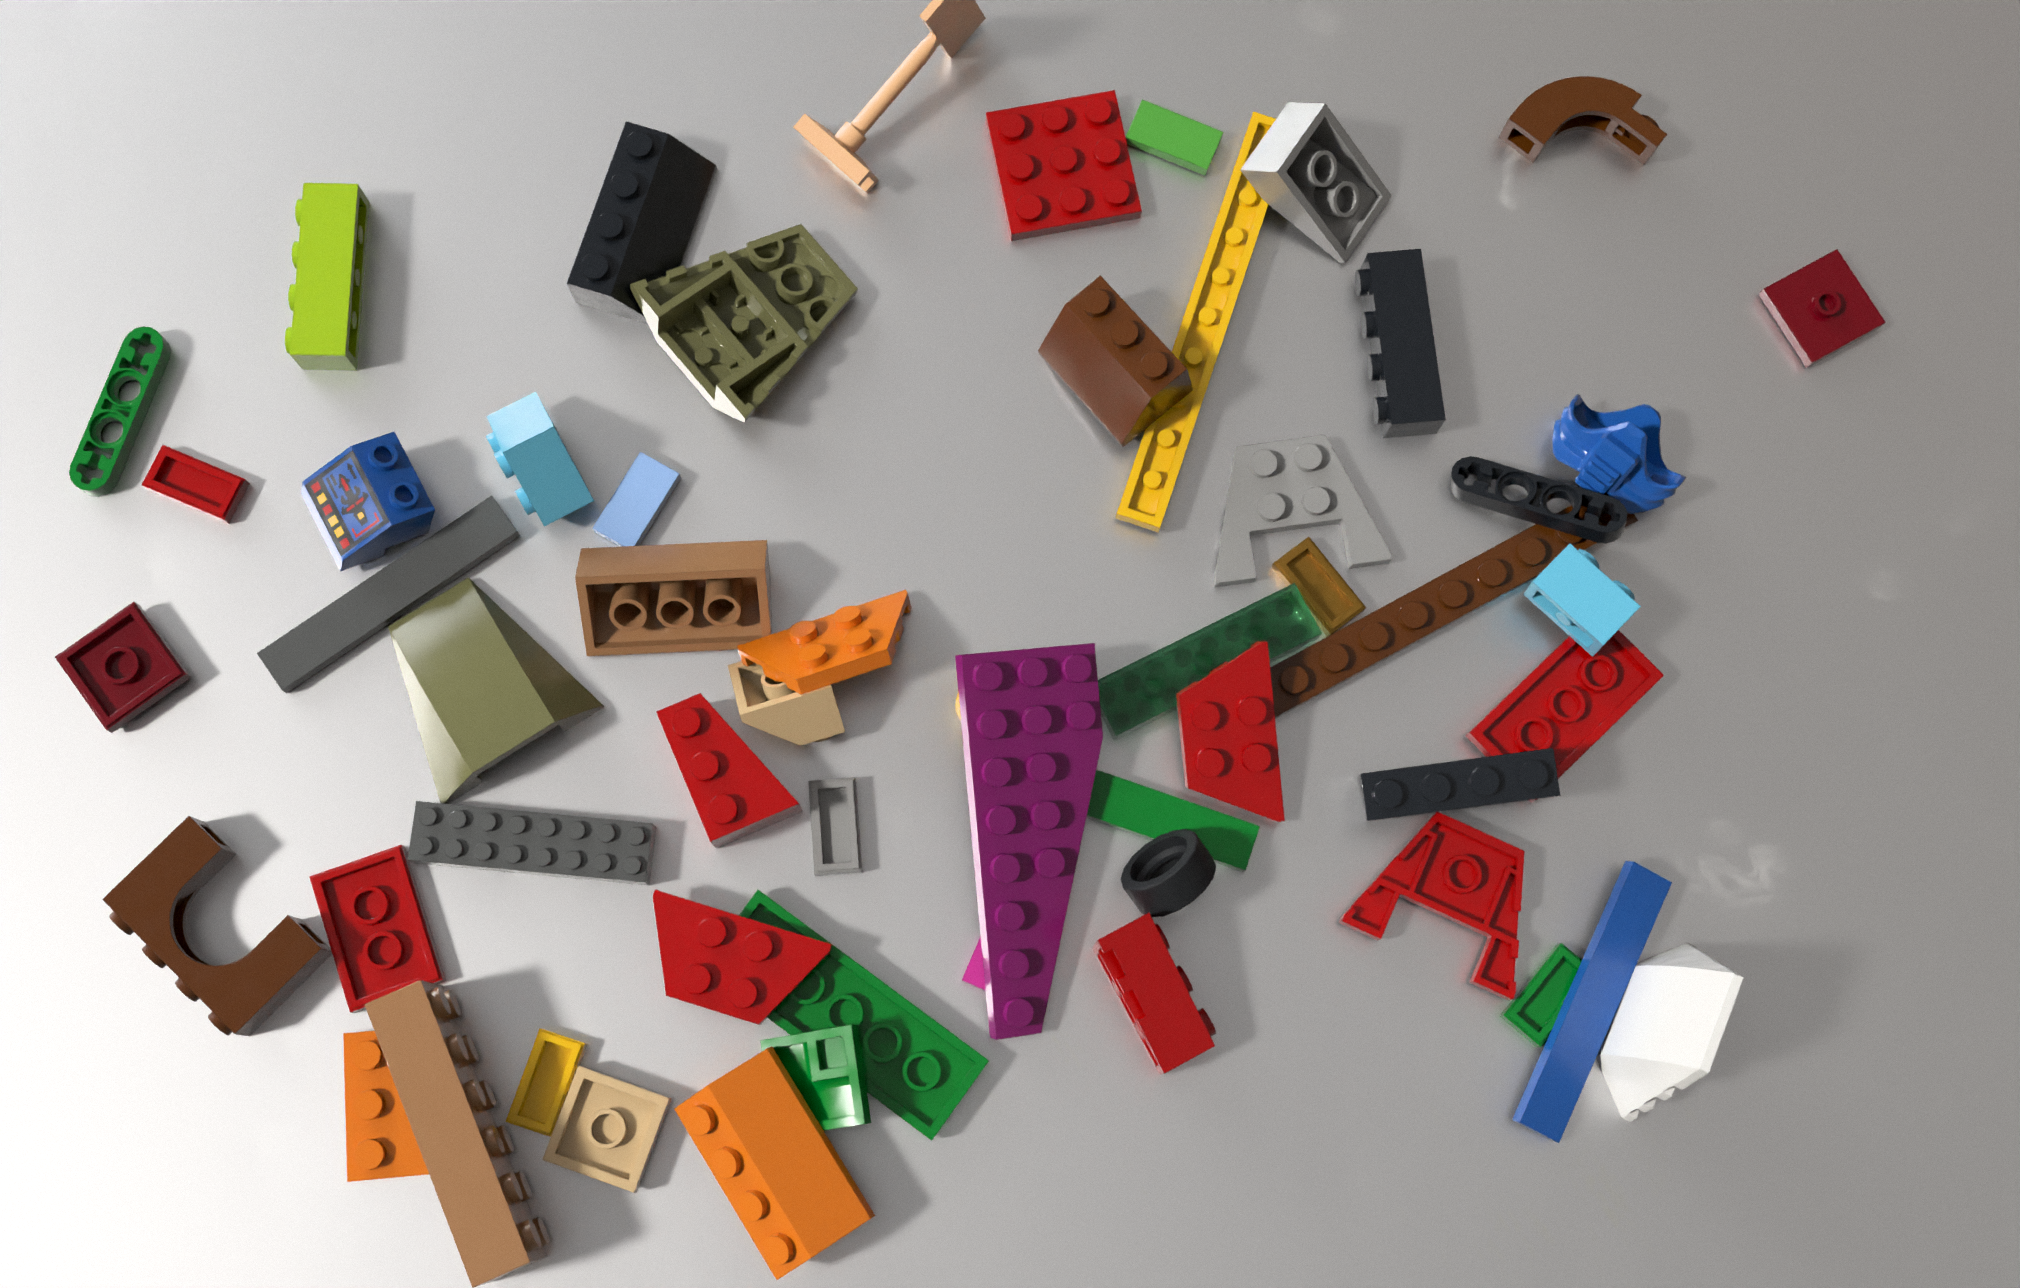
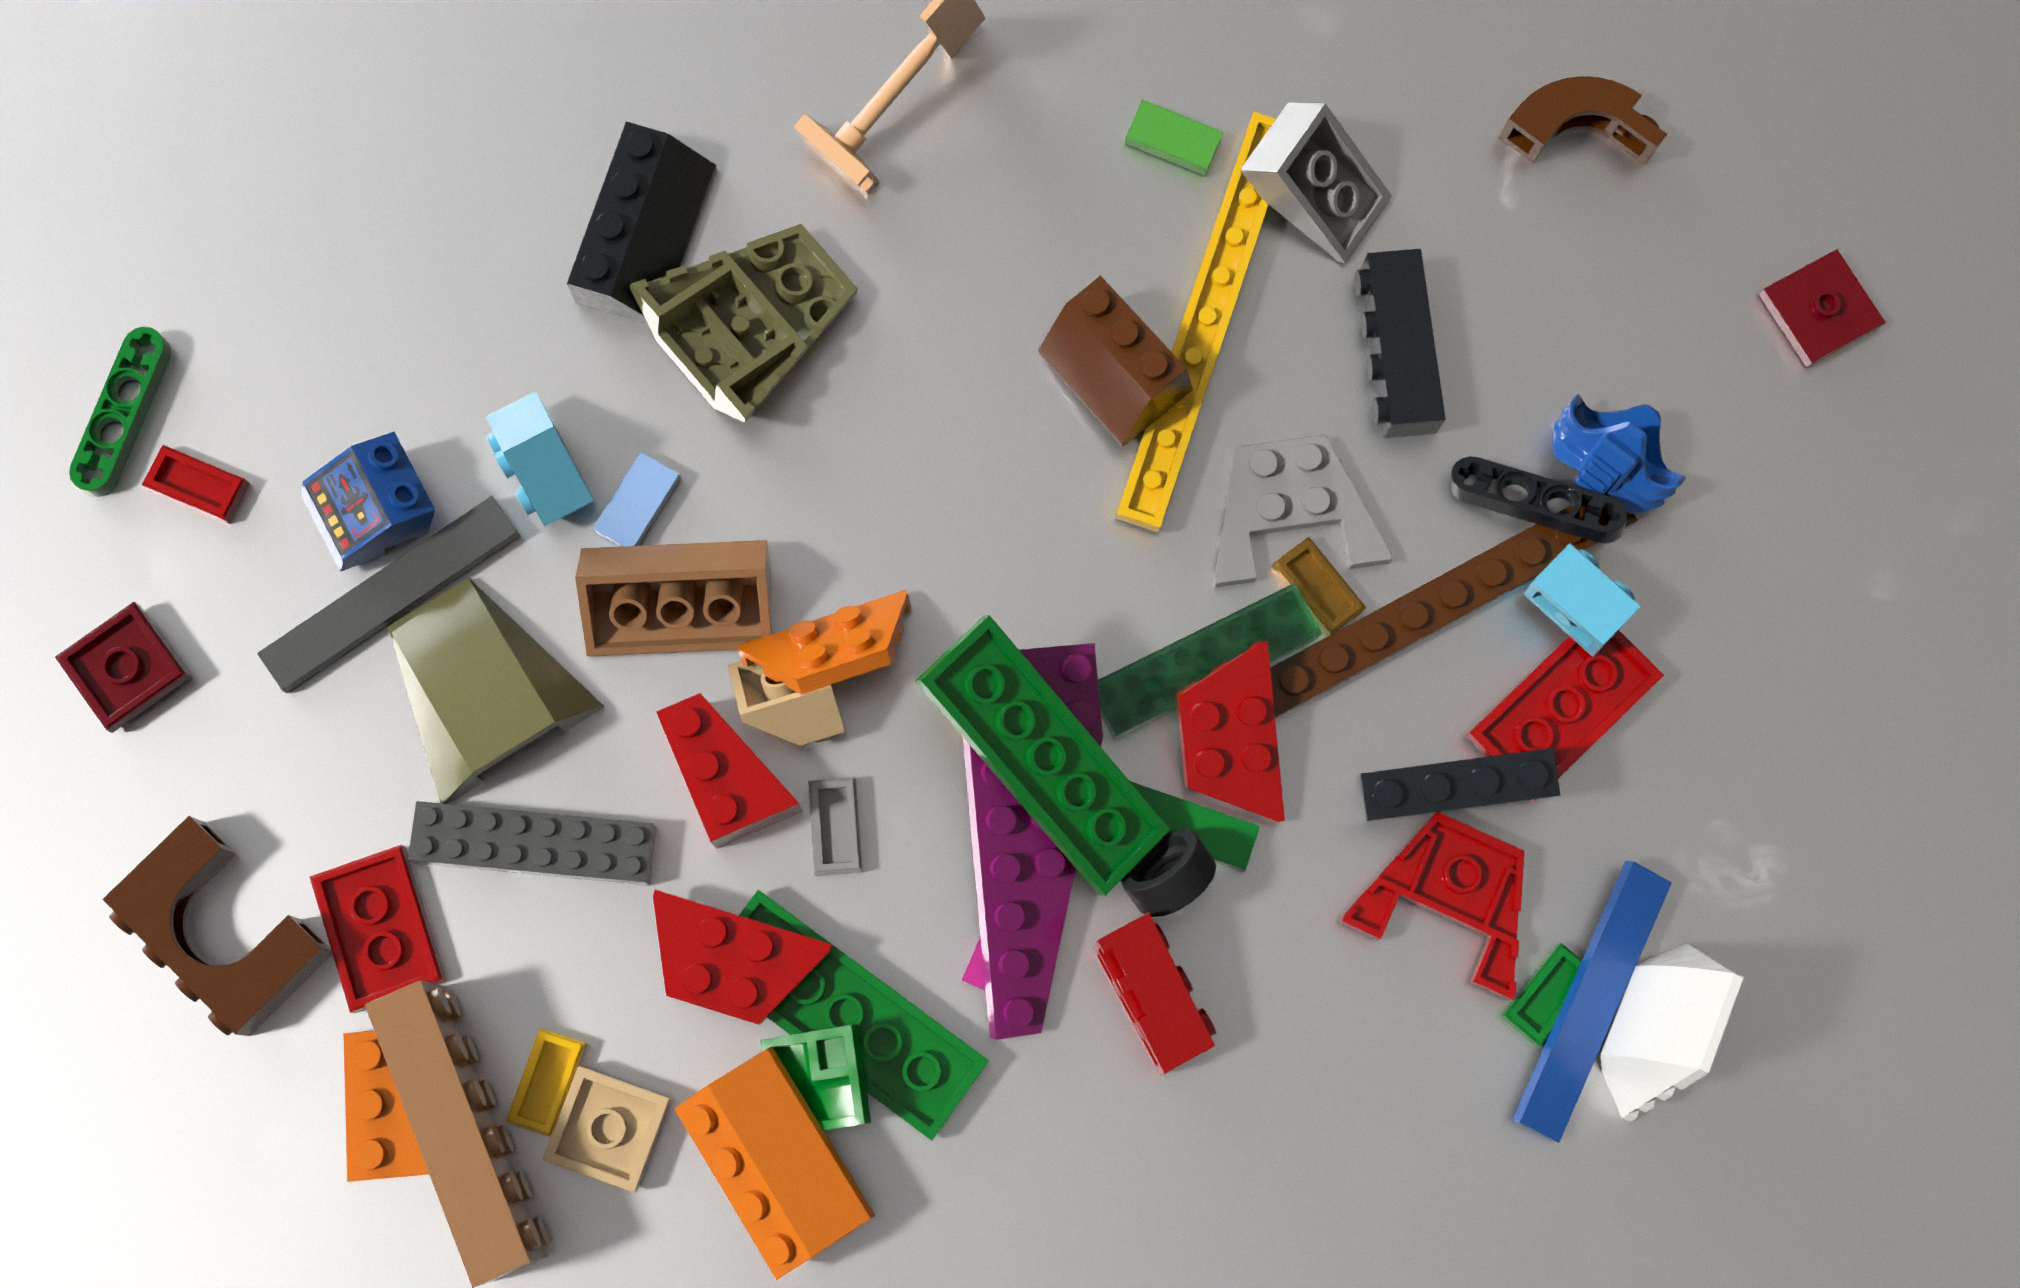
(328, 276): lime brick -> none
(1043, 755): none -> green plate
(1063, 165): red plate -> none

